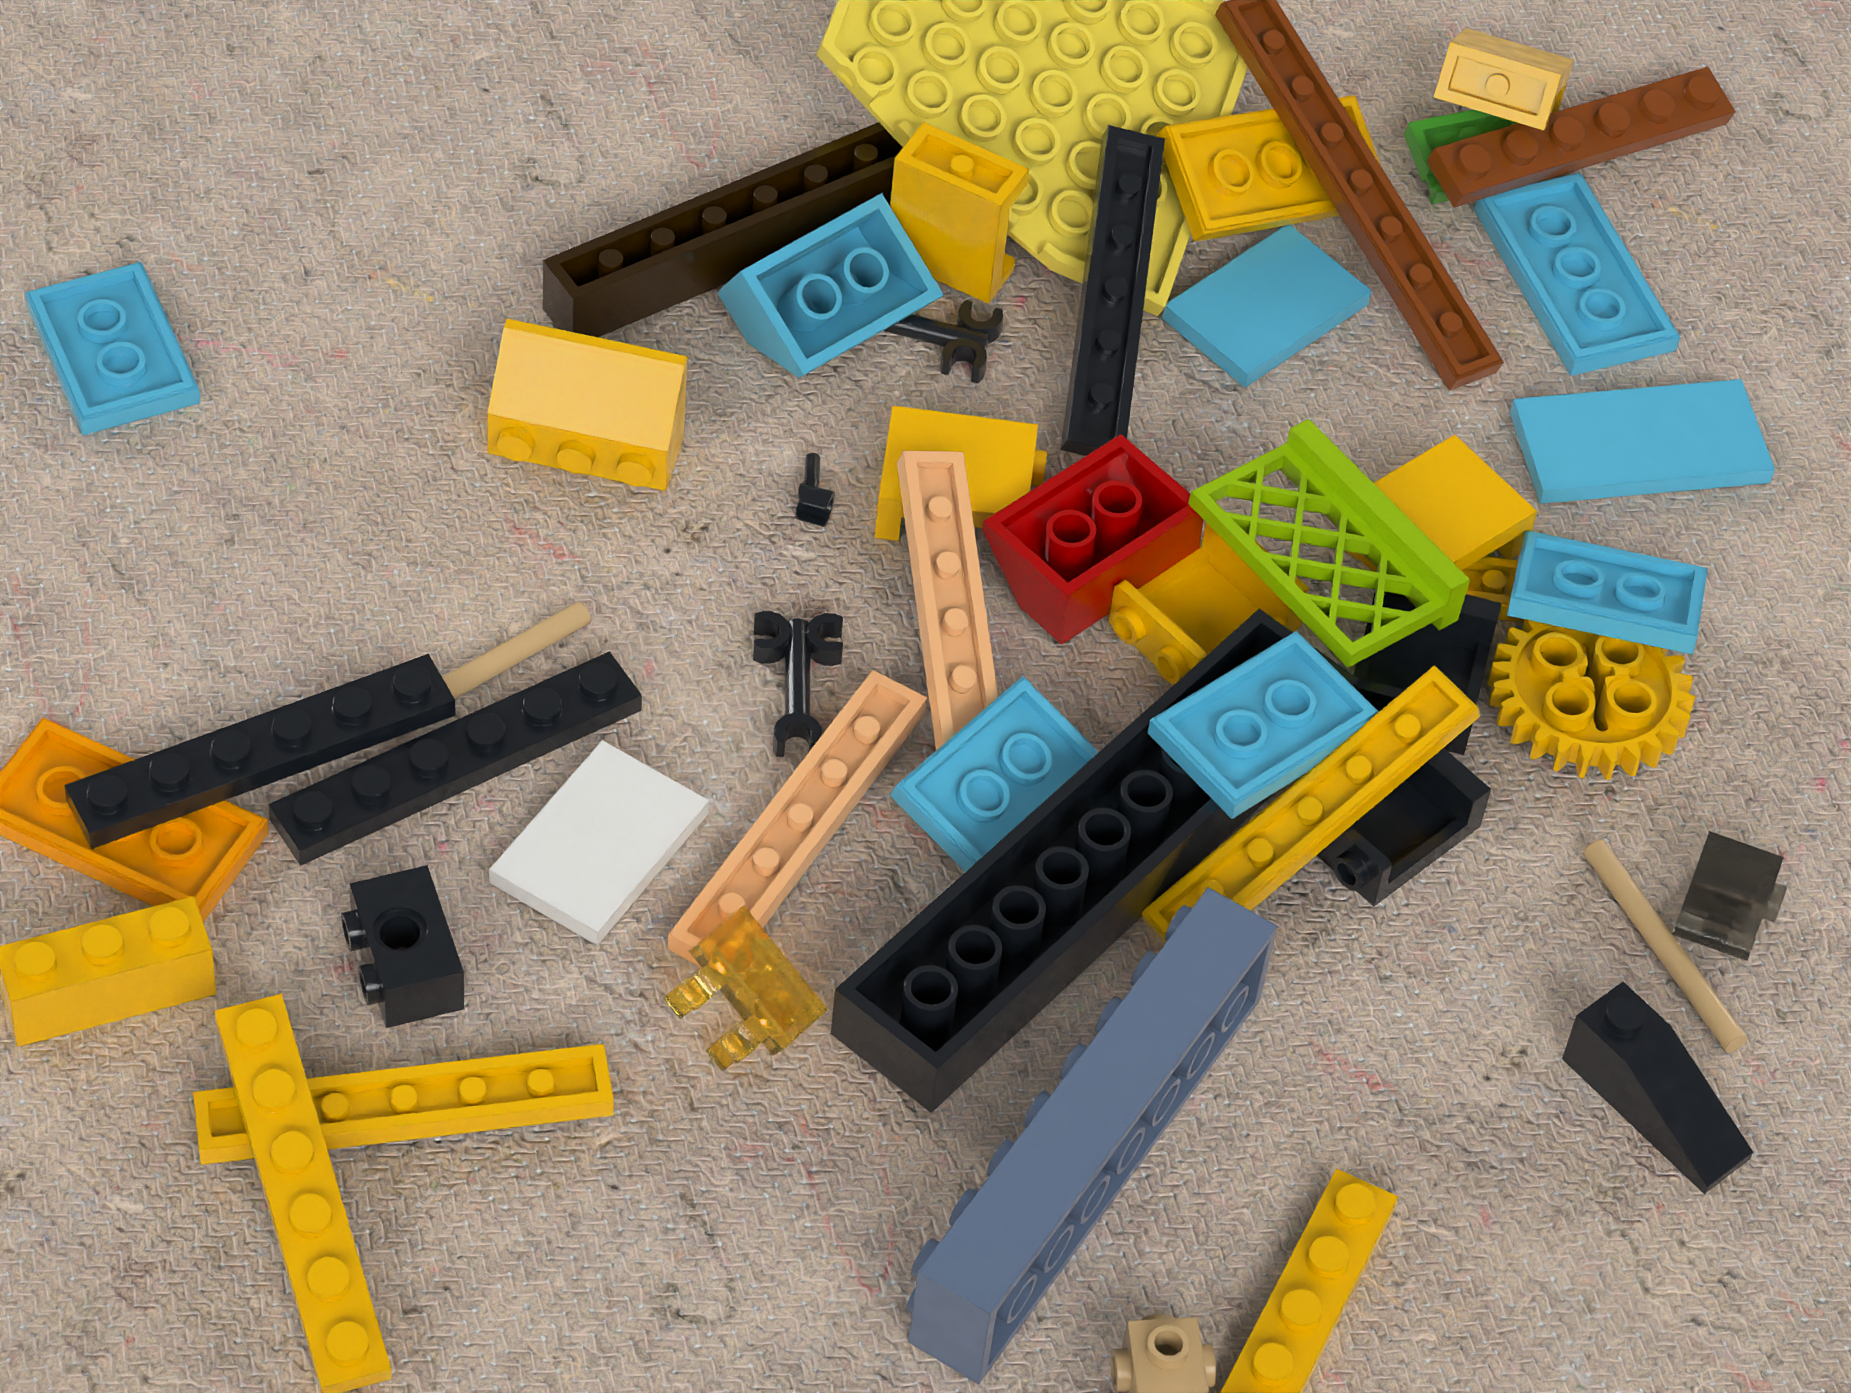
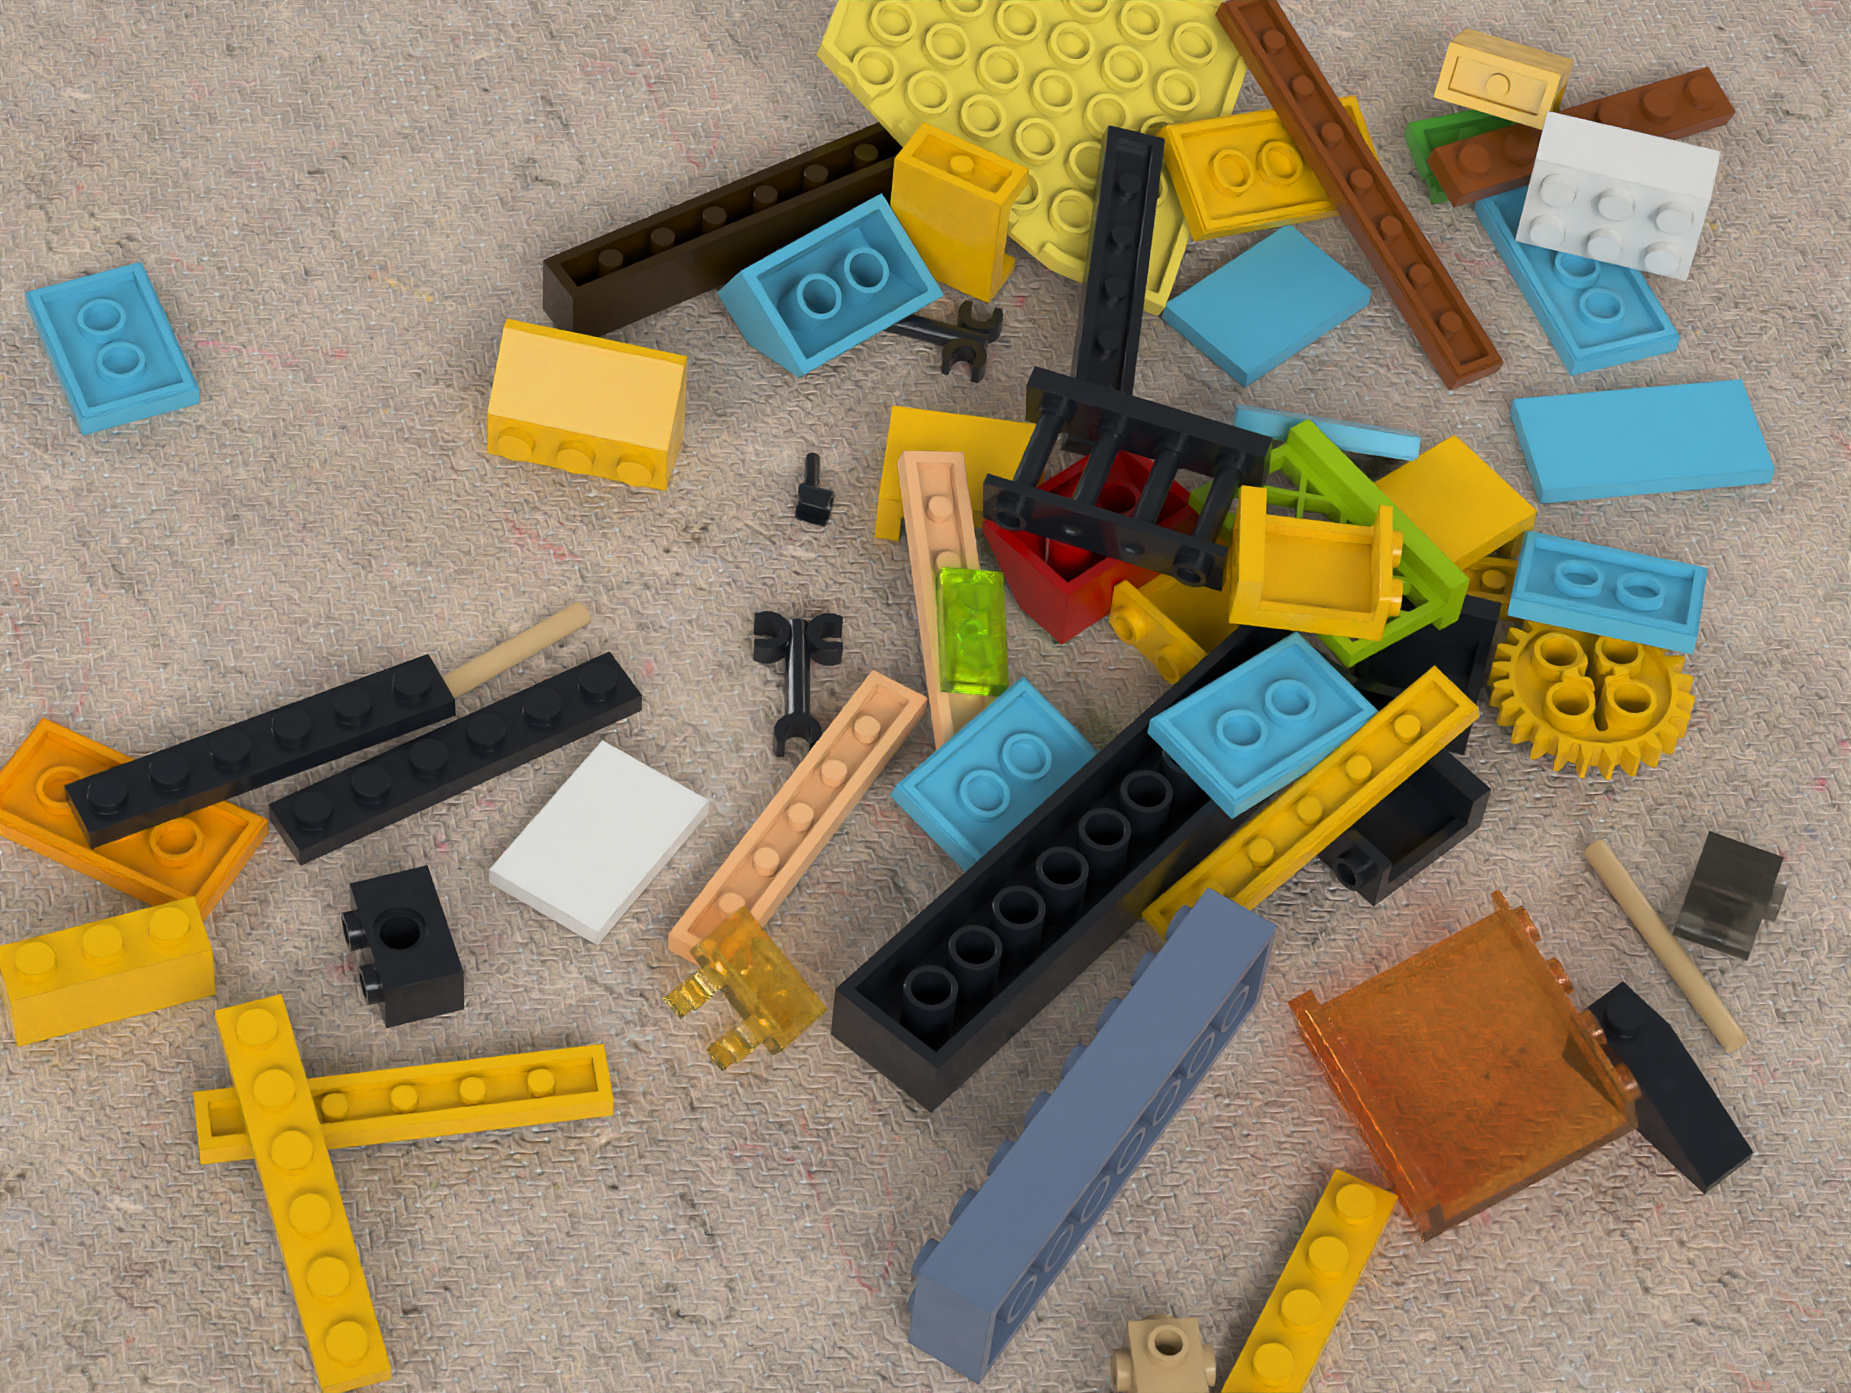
(971, 632): none -> clear neon green plate
(1145, 429): none -> black fence
(1313, 571): none -> yellow panel
(1344, 434): none -> medium azure tile
(1469, 1070): none -> clear orange panel
(1618, 196): none -> white brick

